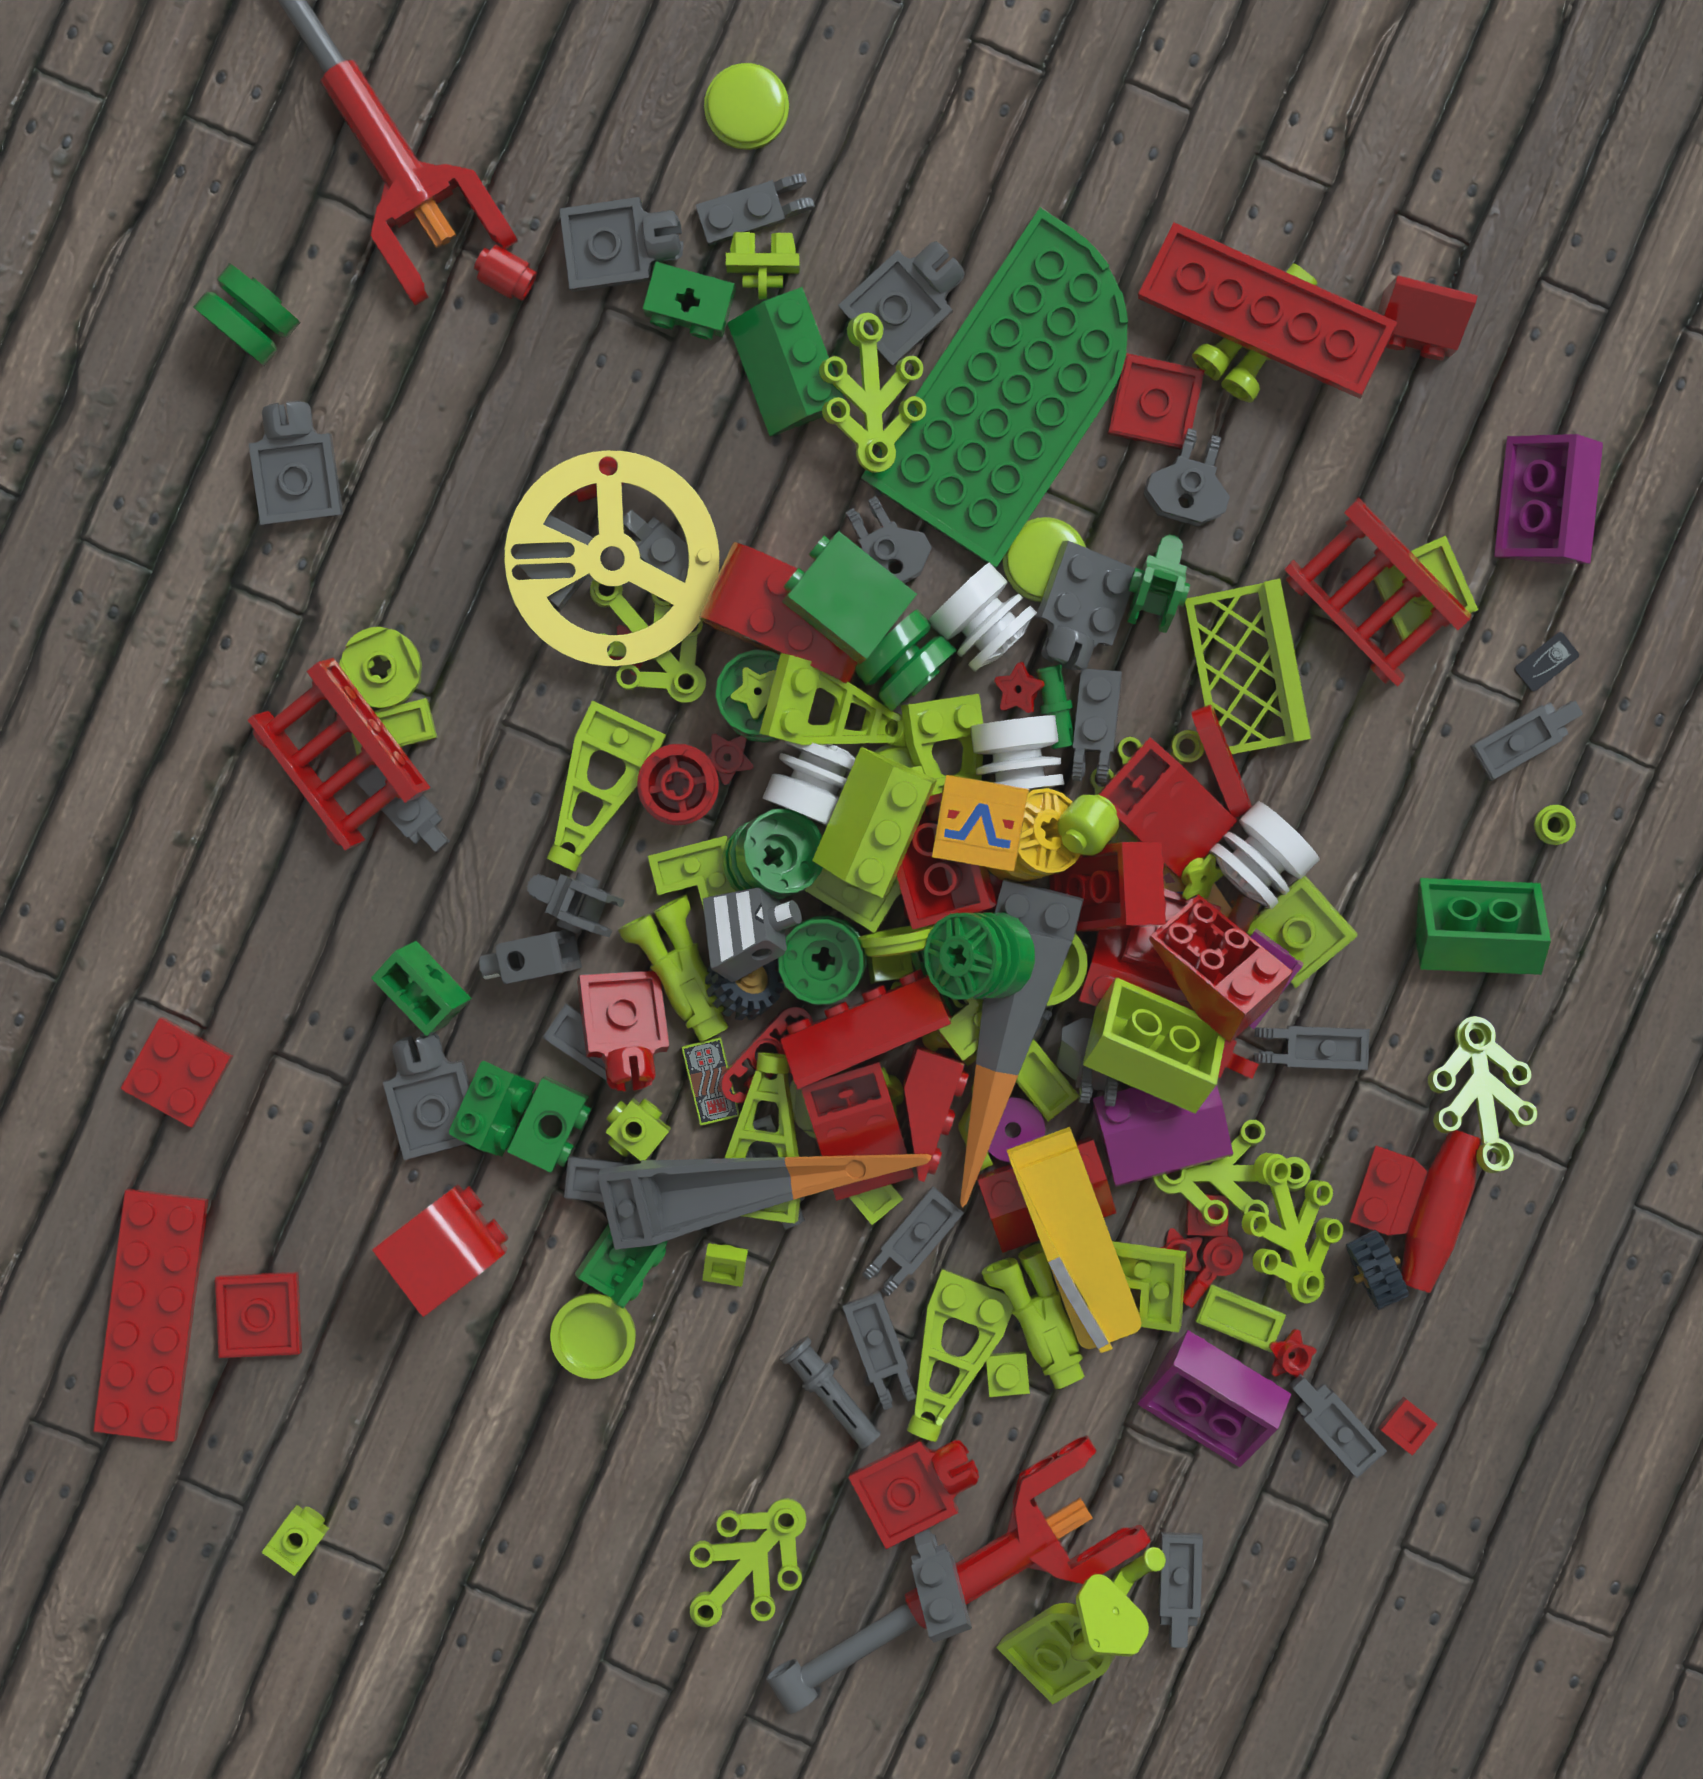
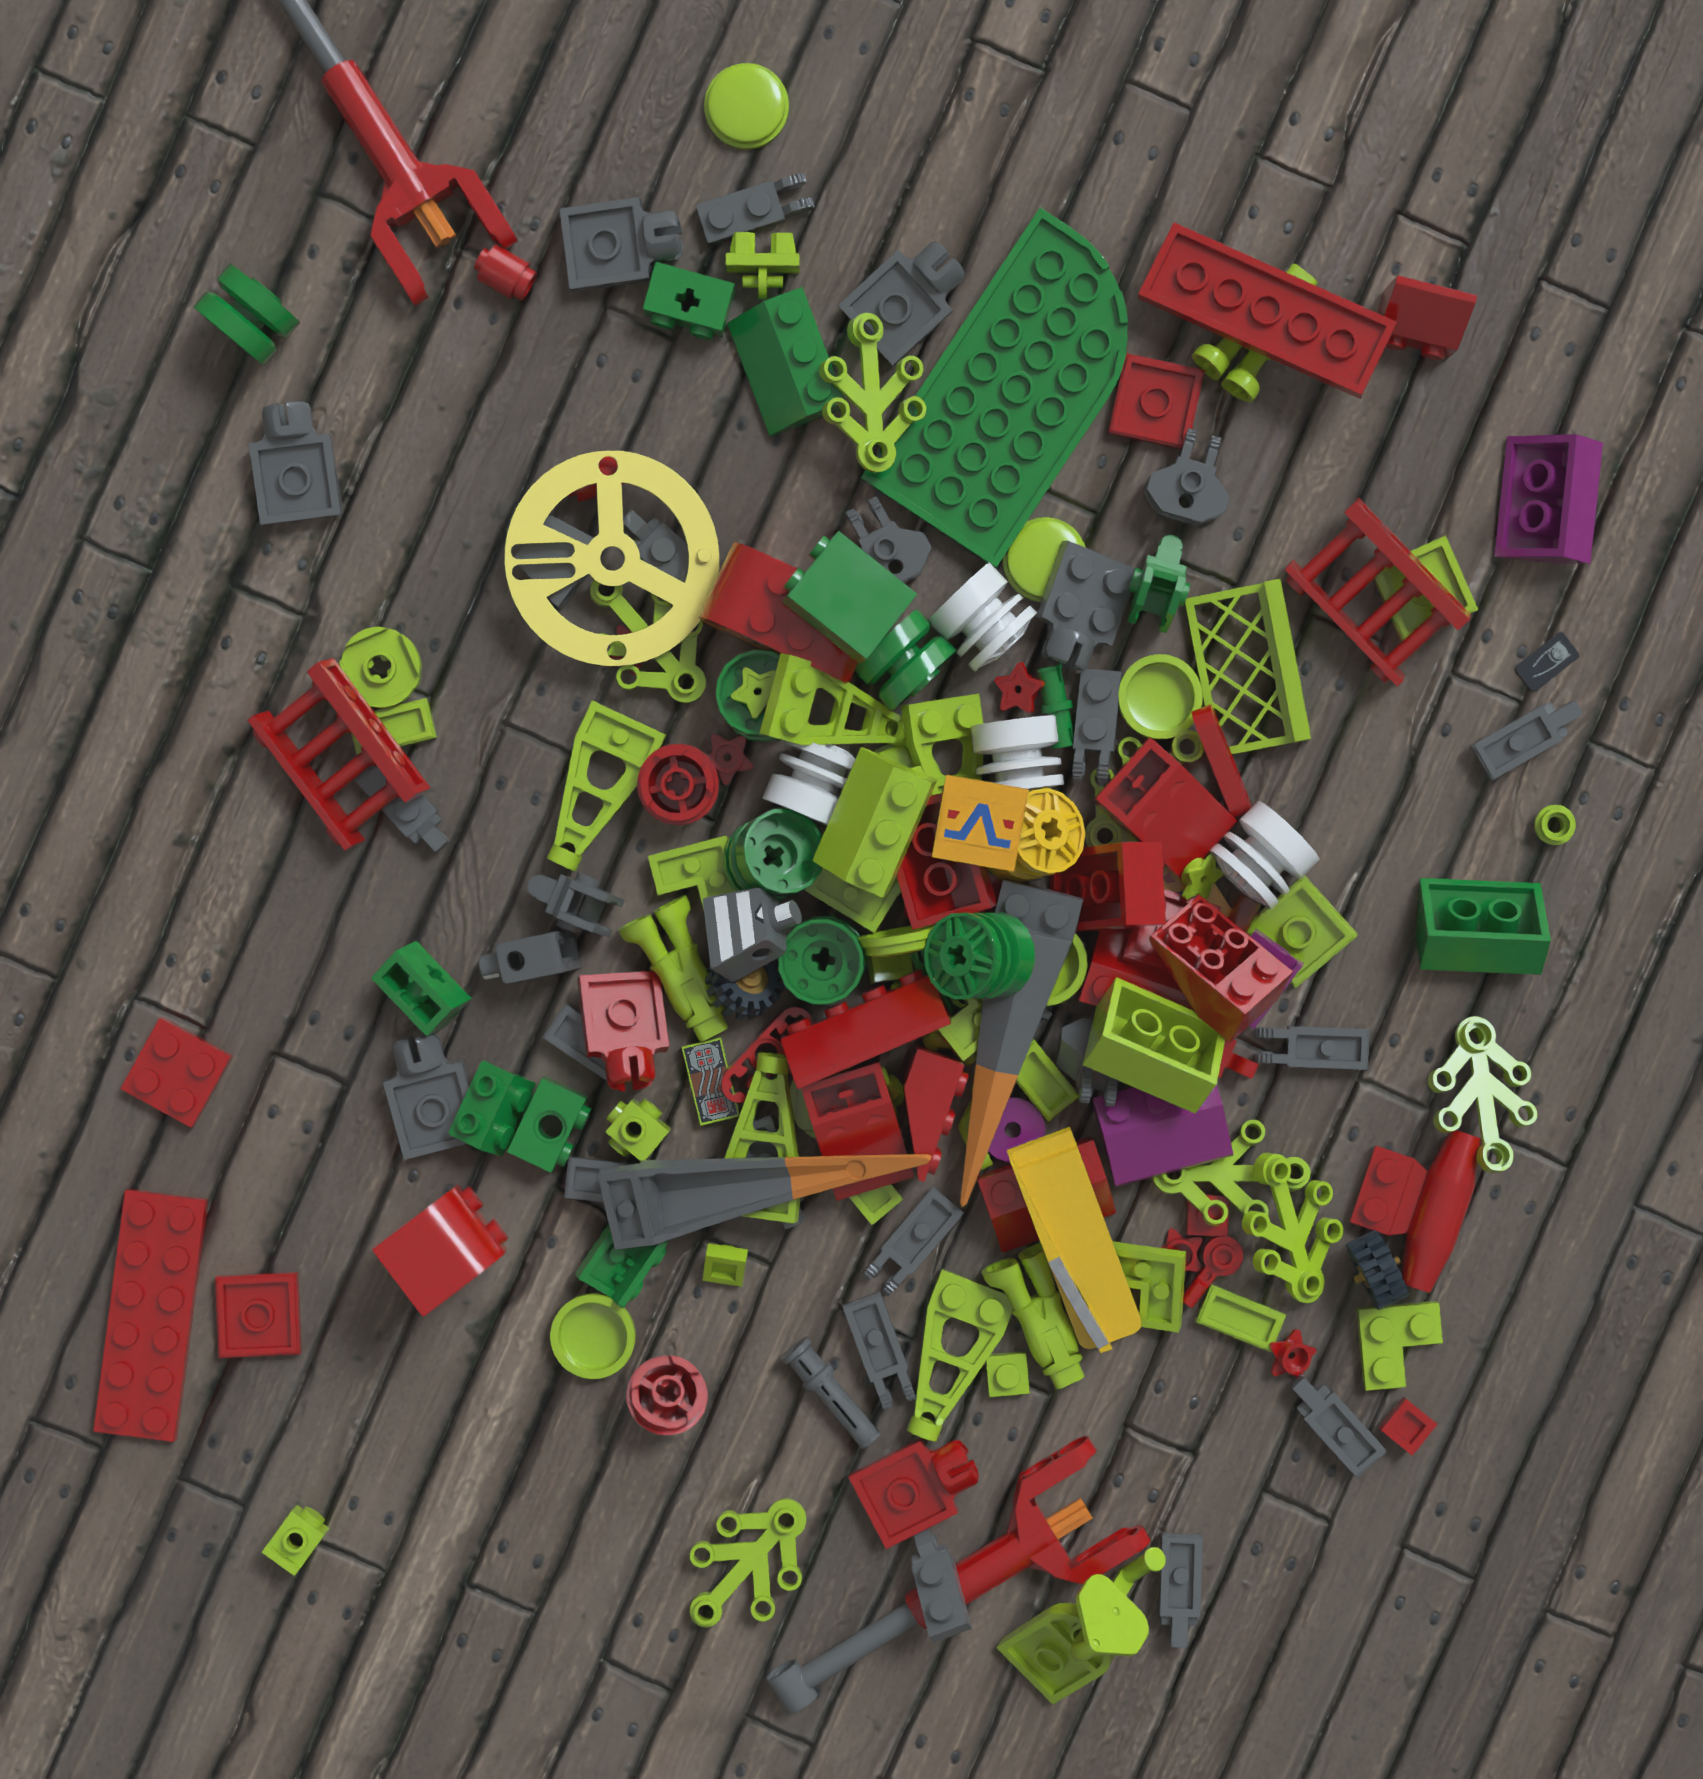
(667, 1395): none -> red cone
(1088, 824): lime head -> none
(1159, 696): none -> lime piece
(1215, 1399): magenta slope -> none
(1386, 1333): none -> lime plate

